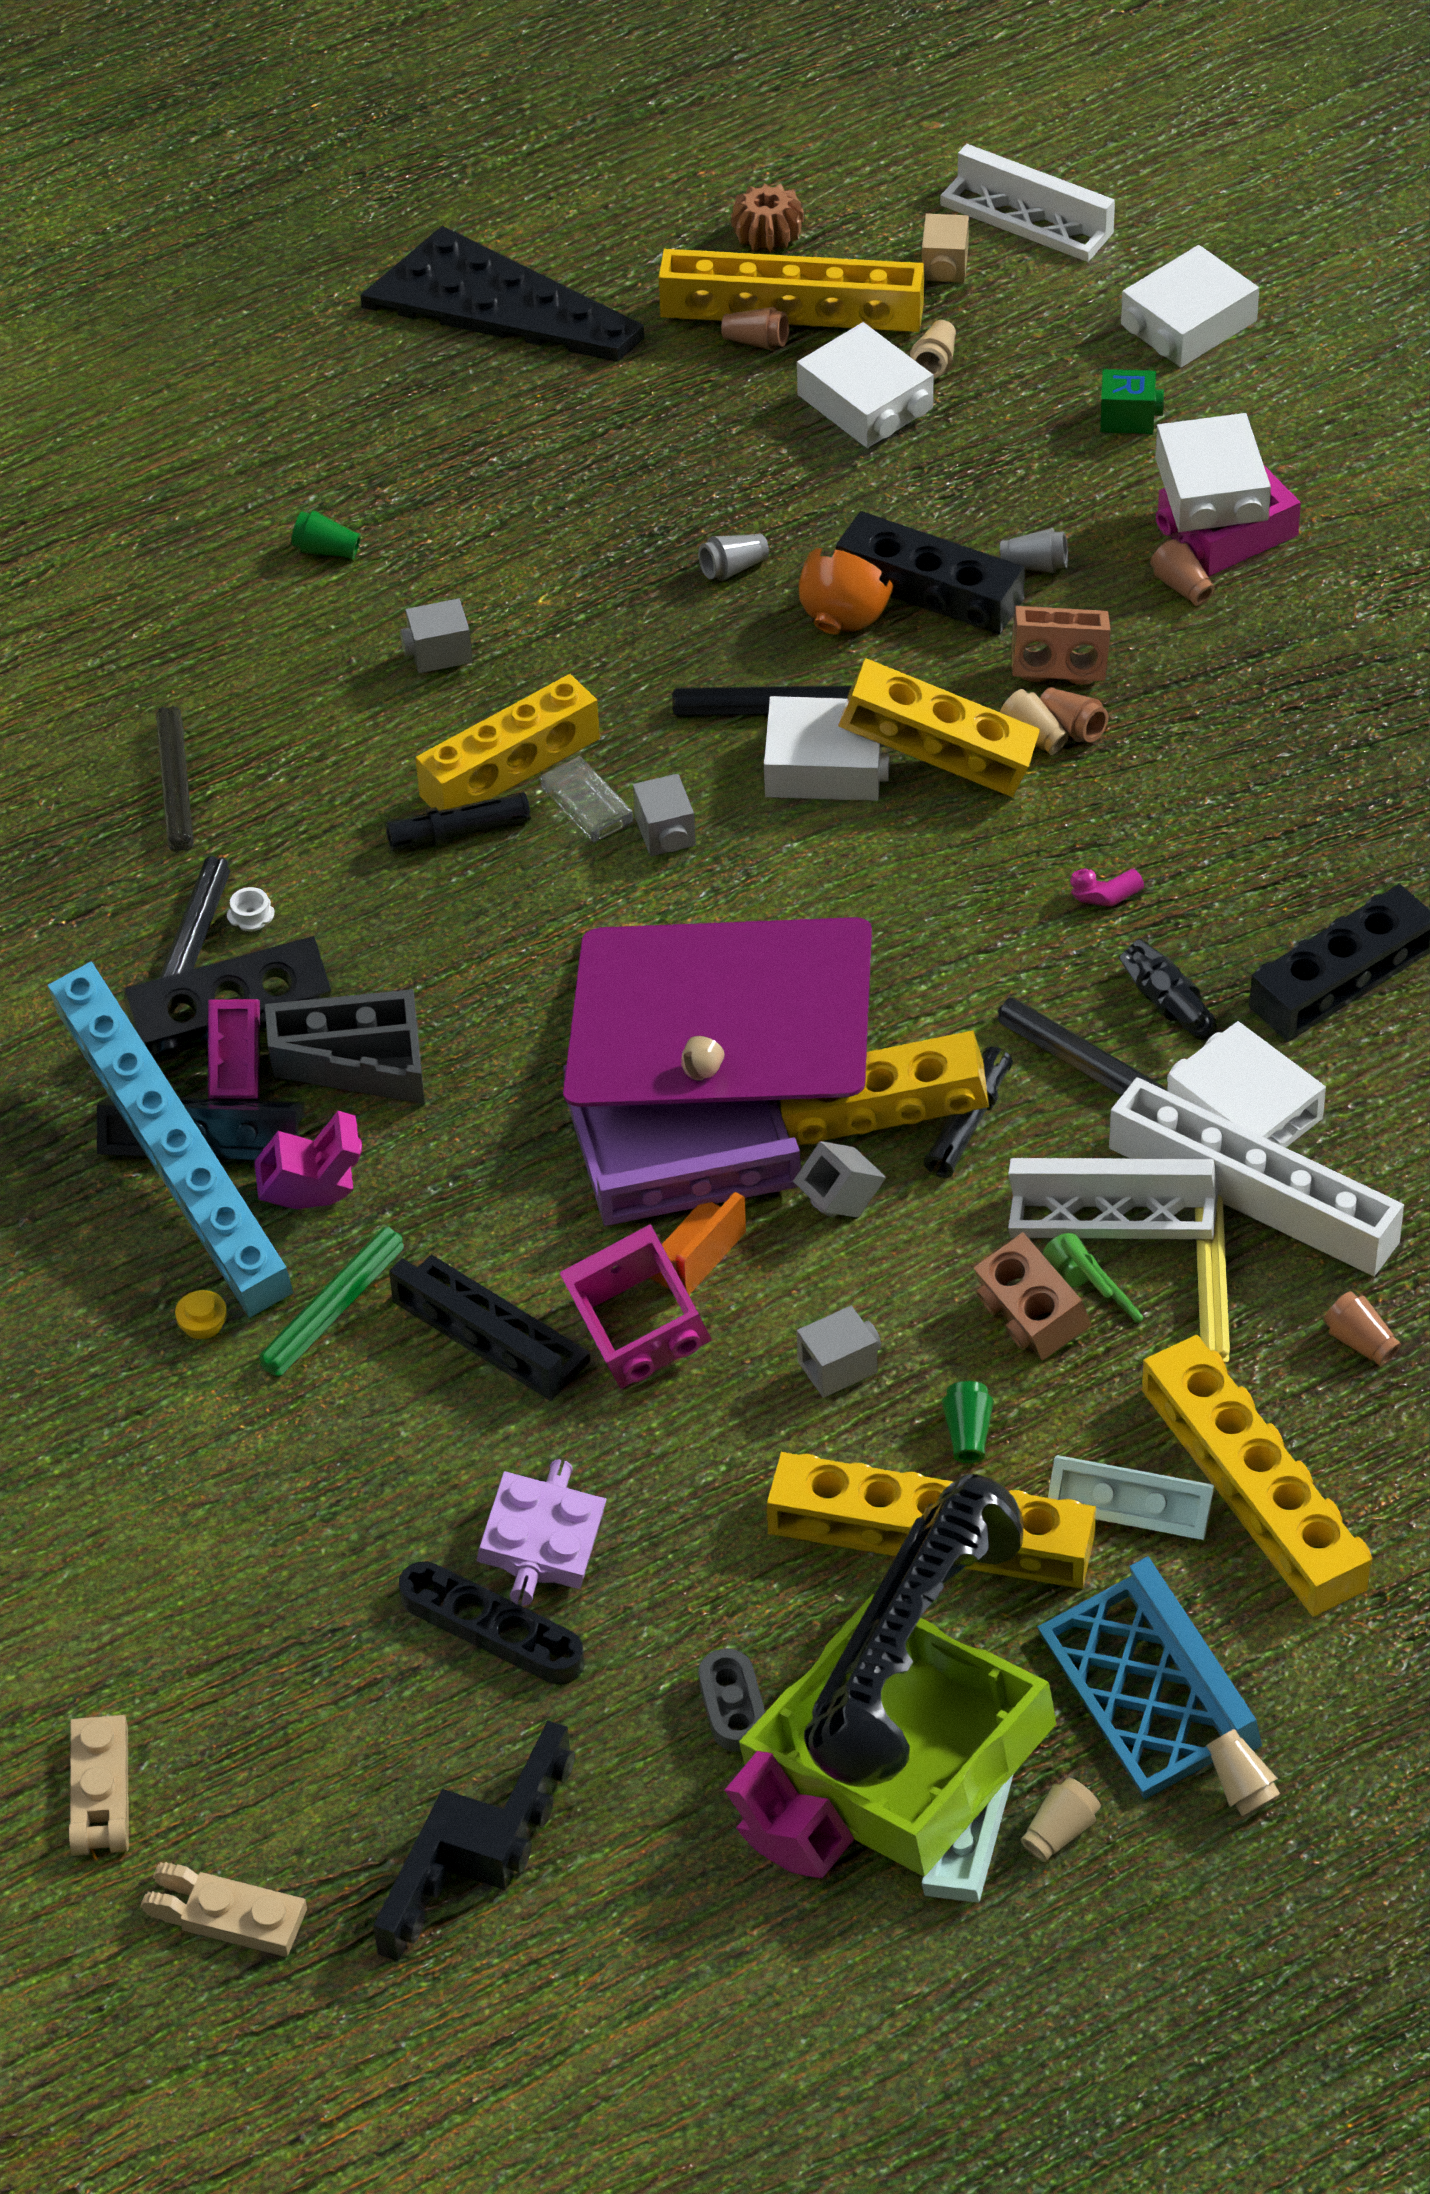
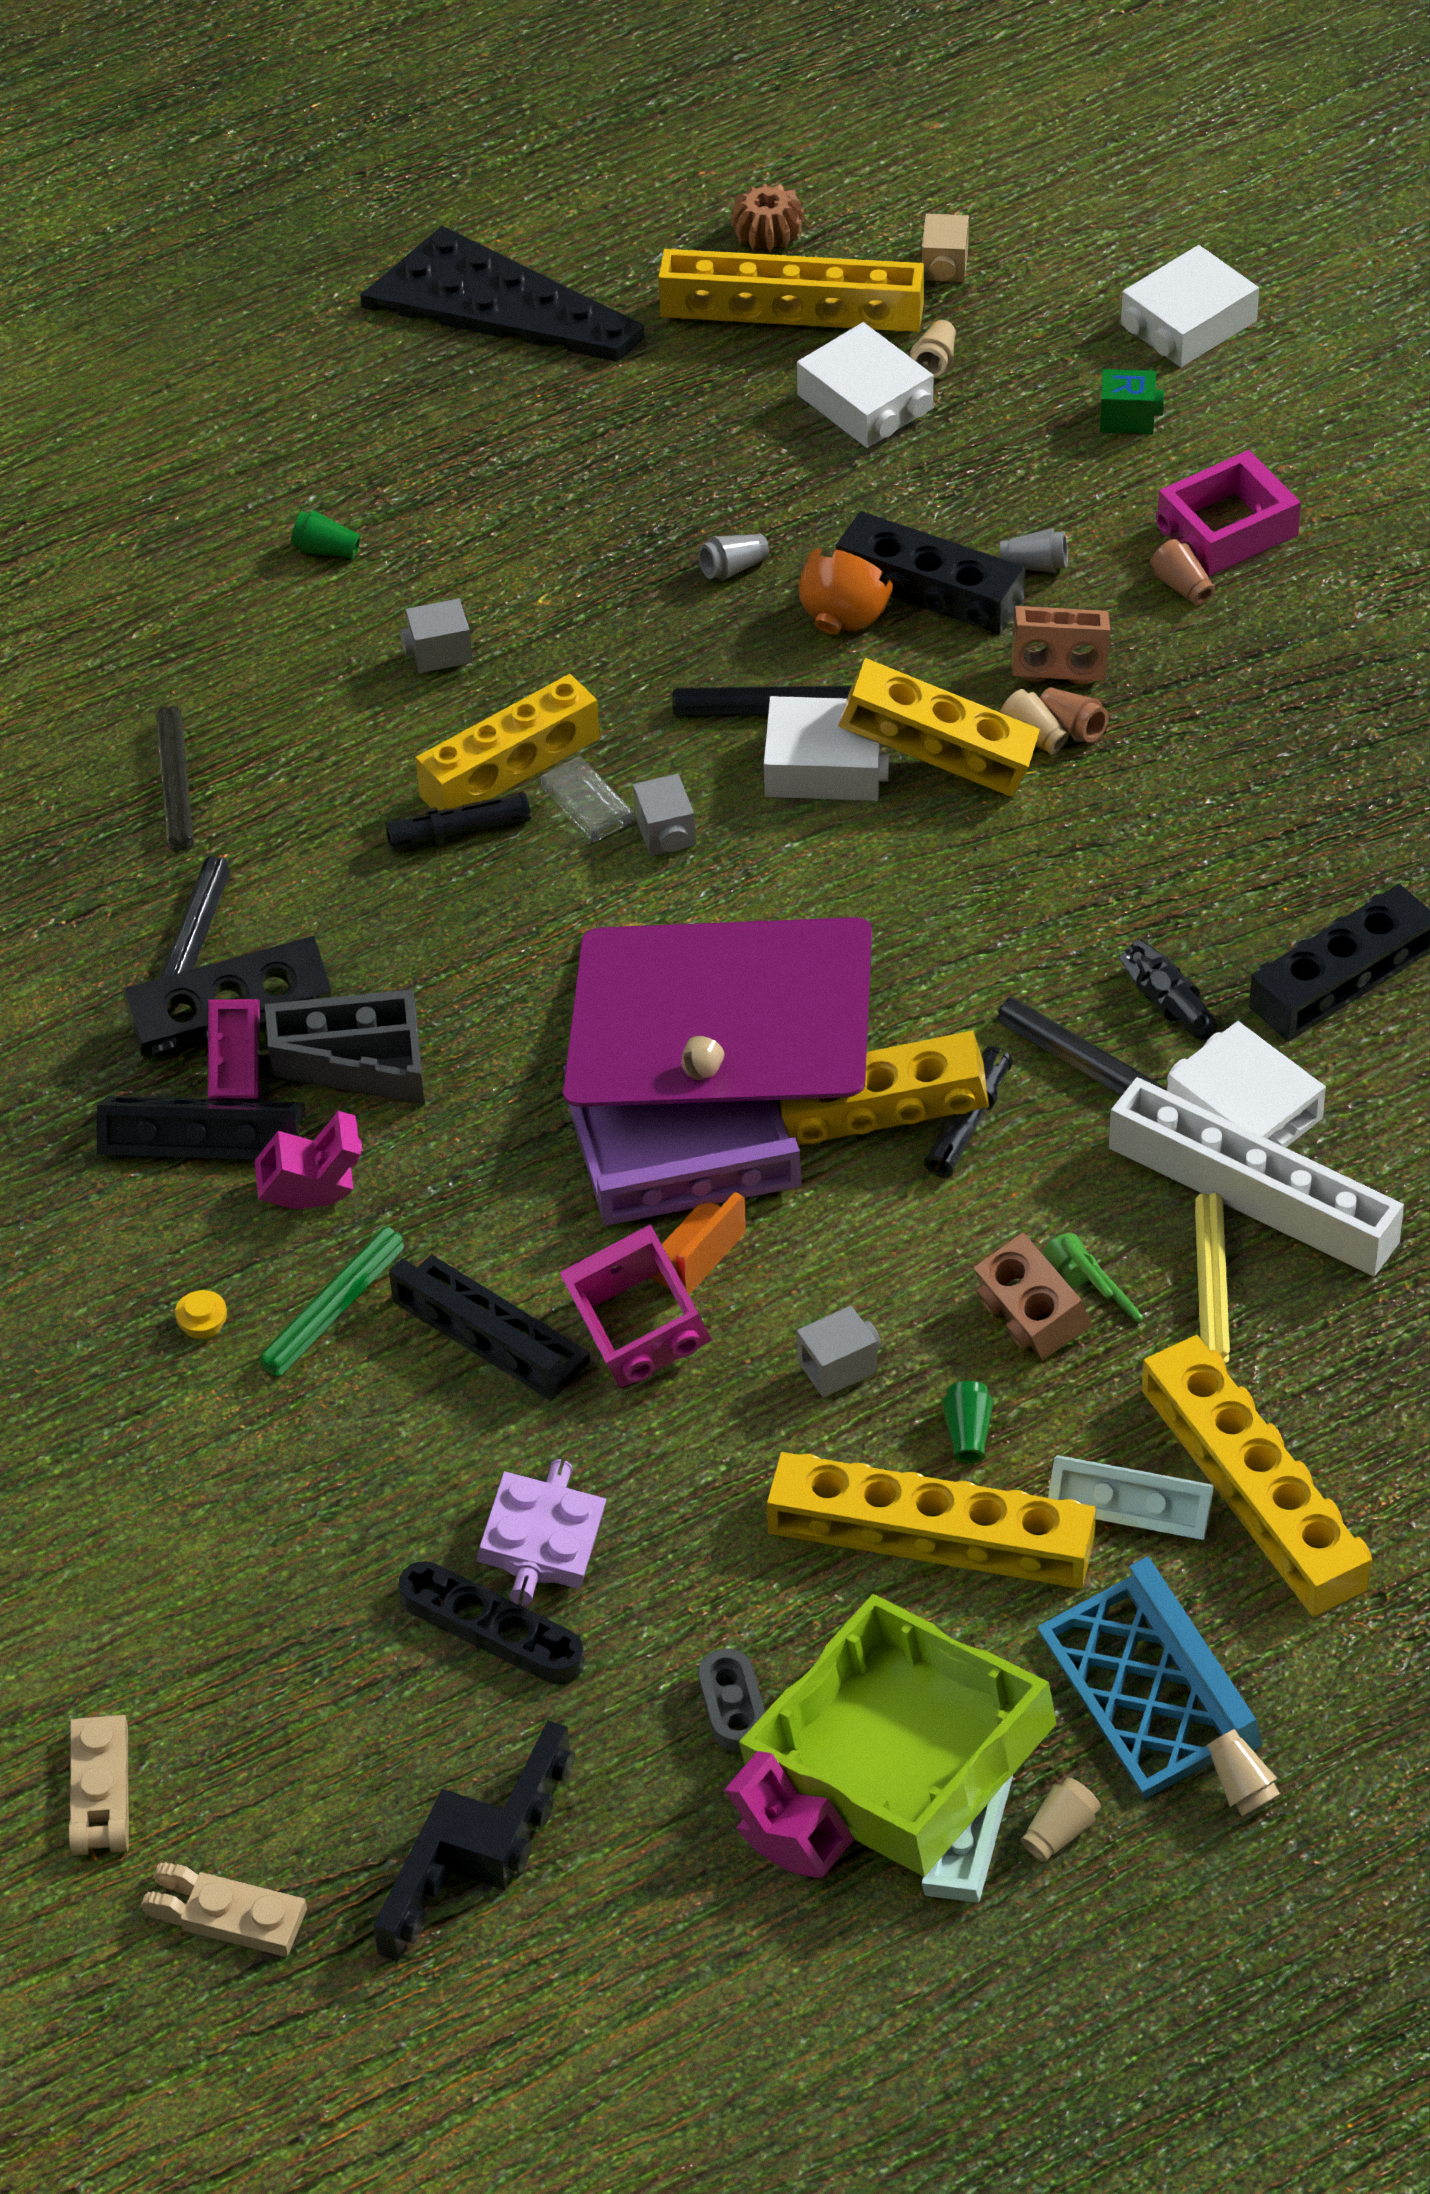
(171, 1140): medium azure brick -> none
(250, 909): white plate -> none
(759, 328): nougat cone -> none
(839, 1180): light grey brick -> none
(849, 1727): black piece -> none
(1035, 197): white fence -> none
(1104, 893): dark pink arm -> none
(1115, 1189): white fence -> none
(1212, 472): white brick -> none
(1361, 1328): nougat cone -> none

